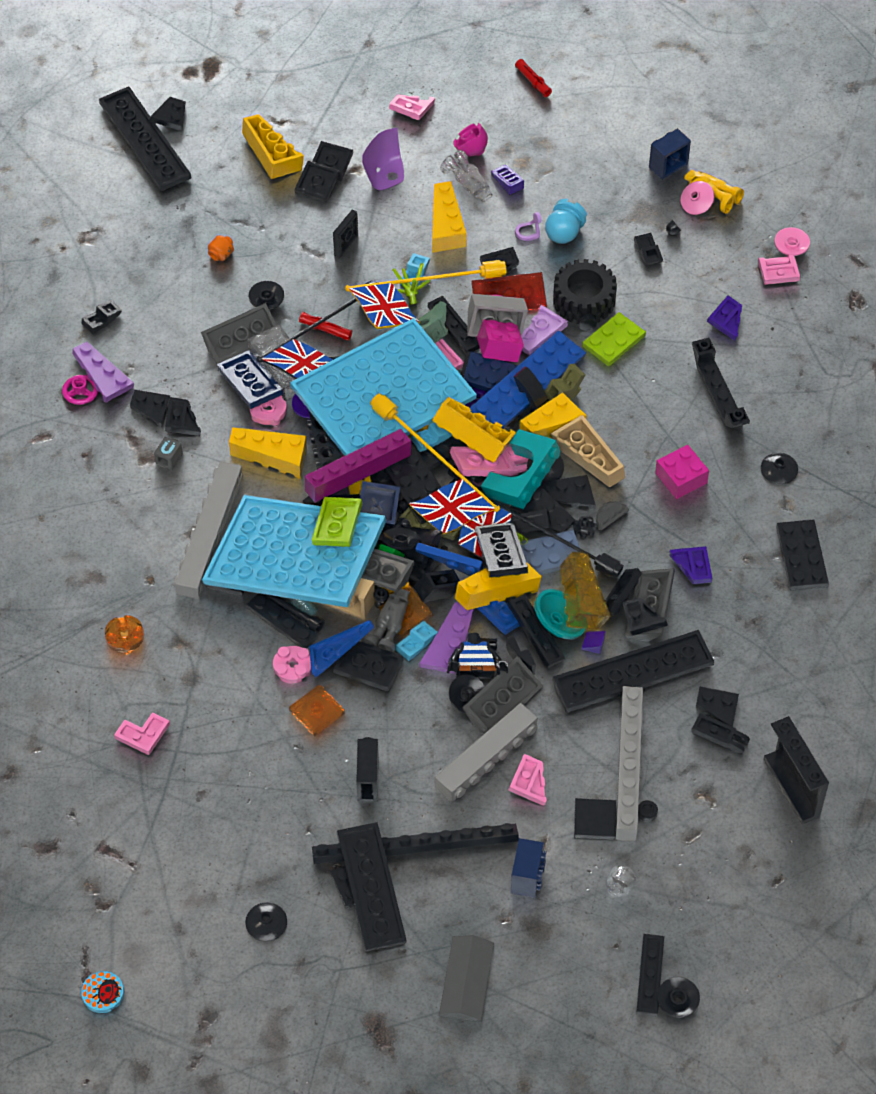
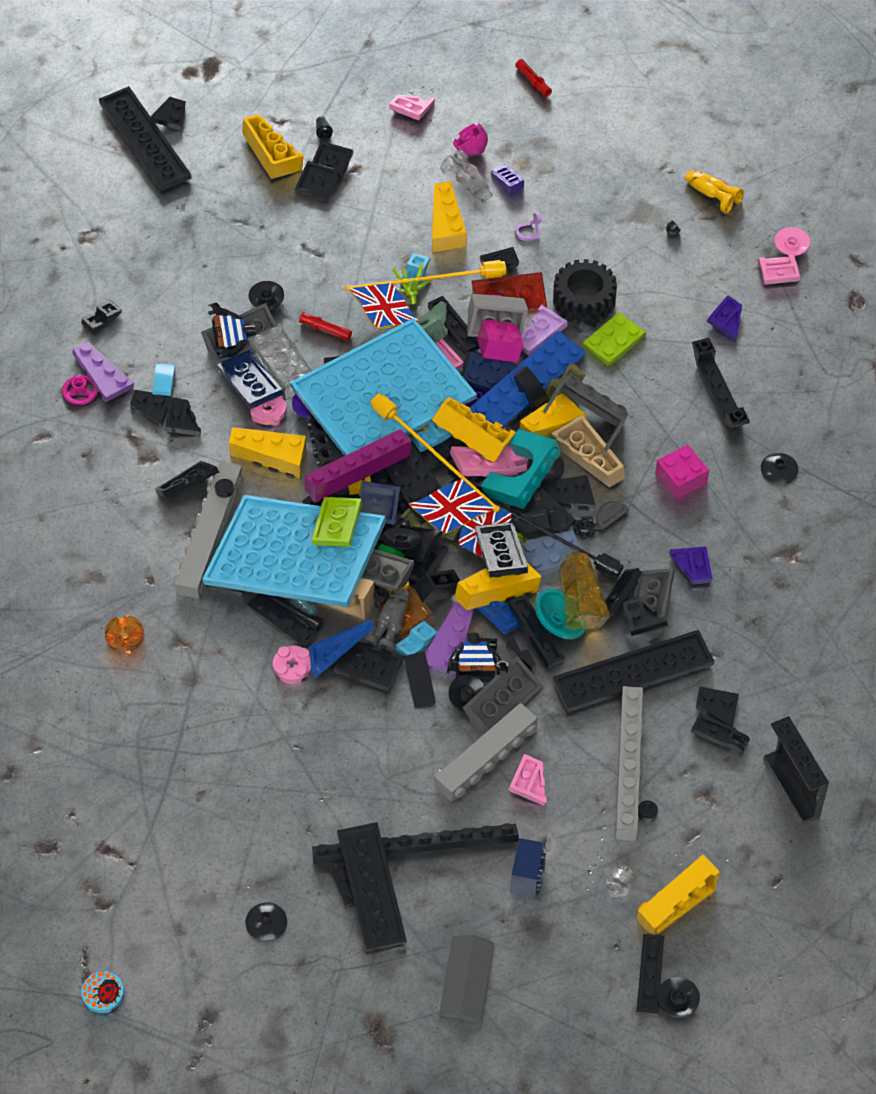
(143, 738): bright pink plate -> none
(163, 379): none -> medium azure slope
(168, 453): dark grey brick -> none
(187, 478): none -> black wing
(220, 248): orange head -> none
(224, 488): none -> black tile
(229, 331): none -> torso
(296, 357): flag -> none
(317, 710): clear orange plate -> none
(323, 129): none -> black cone
(345, 233): black plate -> none
(367, 769): black brick -> none
(385, 154): medium lavender piece -> none
(419, 679): none -> black sticker
(452, 560): blue wing -> none
(565, 221): medium azure tile -> none
(593, 401): none -> dark grey windscreen
(594, 641): dark purple slope -> none
(595, 819): black tile -> none
(648, 249): black slope -> none
(669, 153): dark blue brick -> none
(679, 896): none -> yellow wedge
(703, 200): bright pink dish -> none
(802, 555): black plate -> none

